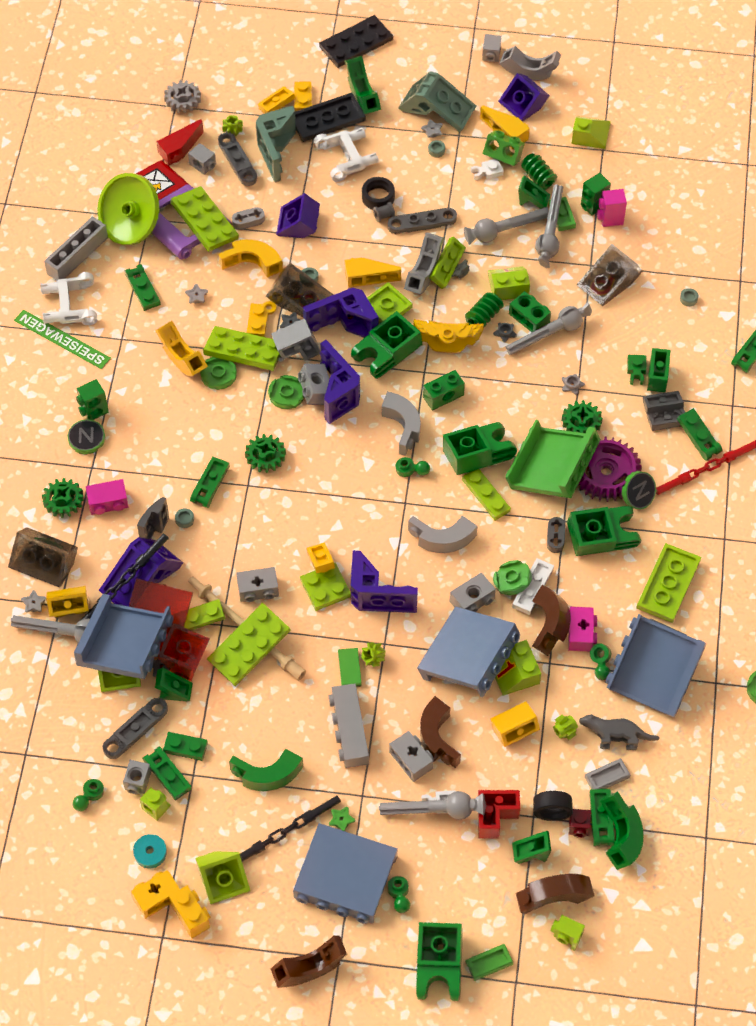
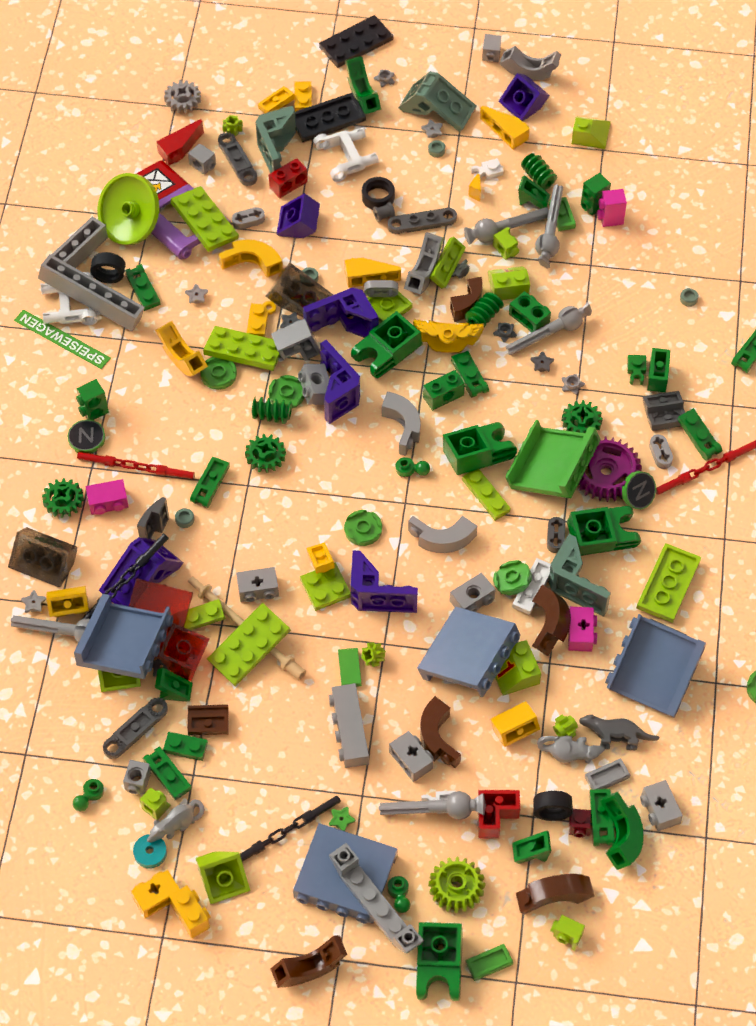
(90, 292): none -> light grey brick
(106, 275): none -> black tyre
(111, 461): none -> red piece
(178, 819): none -> light grey animal
(208, 720): none -> reddish brown plate
(268, 777): green arch -> none
(269, 410): none -> green piece
(288, 178): none -> red brick
(363, 527): none -> bright green tile
(372, 900): none -> light grey slope
(381, 288): none -> light grey beam
(384, 77): none -> light grey plate
(454, 897): none -> lime gear
(462, 304): none -> reddish brown brick
(469, 373): none -> green plate
(475, 188): none -> yellow slope
(503, 152): bright green brick -> none
(505, 243): none -> lime brick
(542, 366): none -> dark grey plate
(566, 582): none -> sand green bracket
(567, 750): none -> light grey animal
(602, 669): green plate -> none
(609, 275): clear smoke slope -> none
(657, 453): none -> light grey beam
(661, 795): none -> light grey brick

